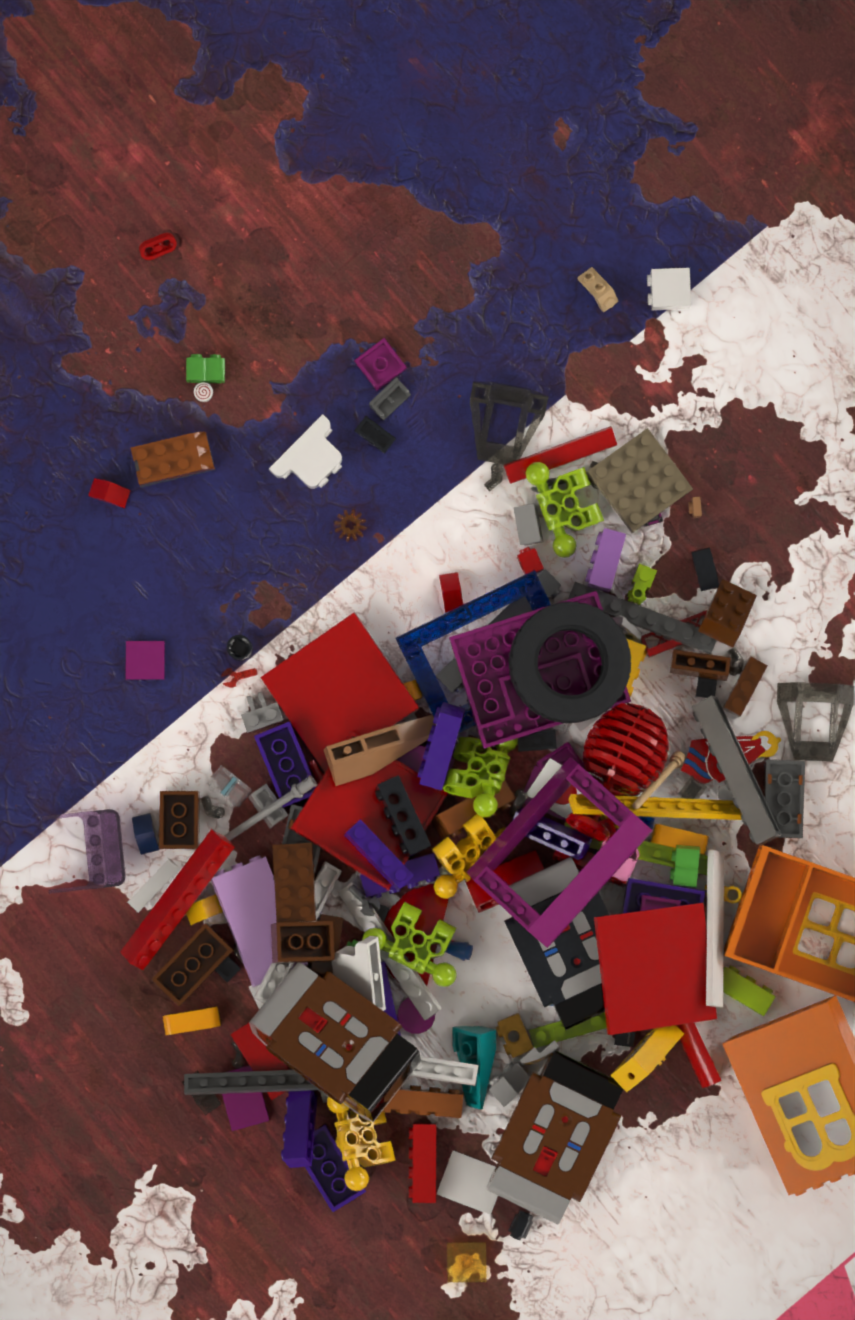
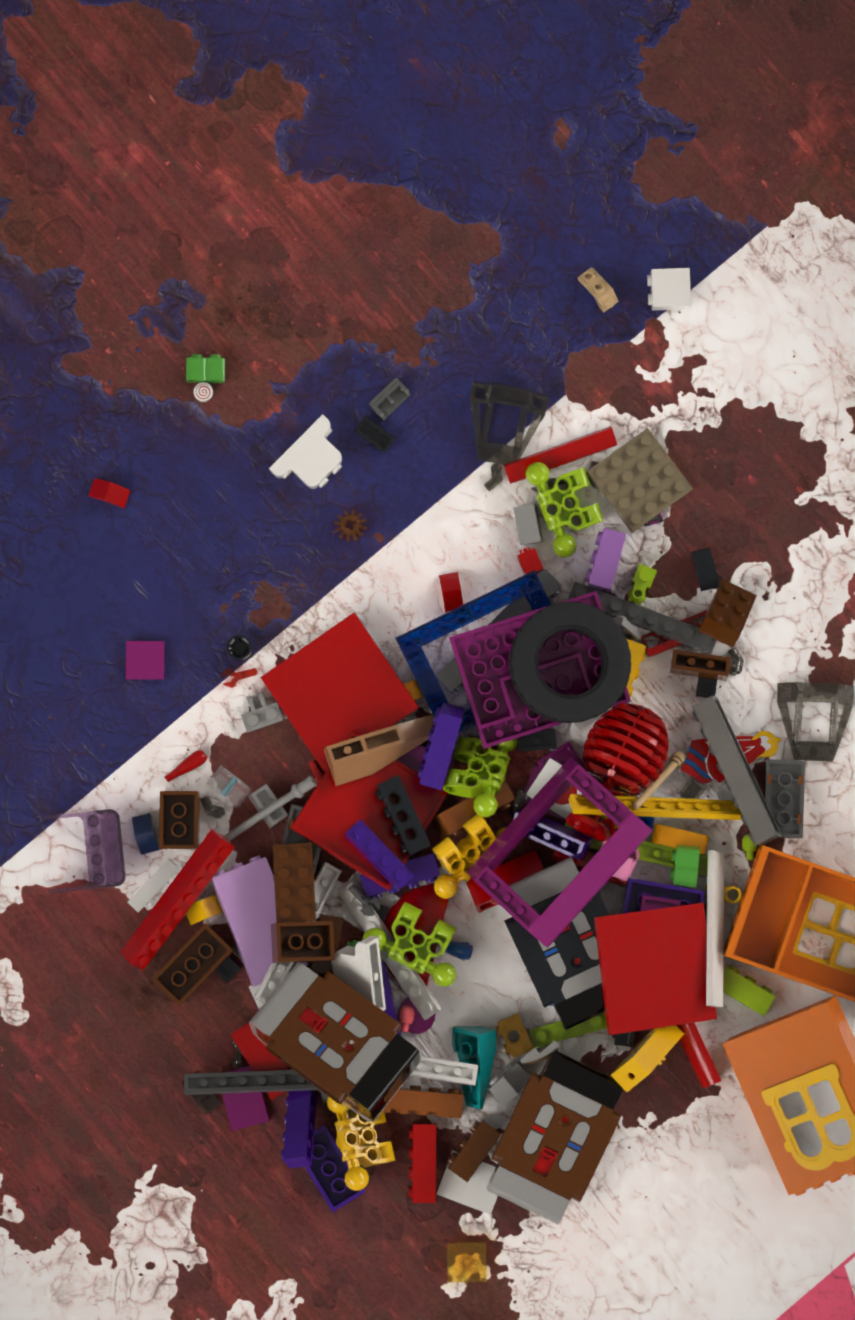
(158, 247): red plate -> none
(172, 458): dark orange piece -> none
(190, 763): none -> red piece
(191, 1021): light orange beam -> none
(284, 760): dark purple brick -> none
(380, 364): magenta tile -> none
(406, 1017): none -> coral cylinder
(473, 1149): none -> reddish brown brick
(520, 1225): black brick -> none
(695, 507): medium nougat plate -> none
(744, 687): reddish brown brick -> none
(749, 847): none -> lime cylinder

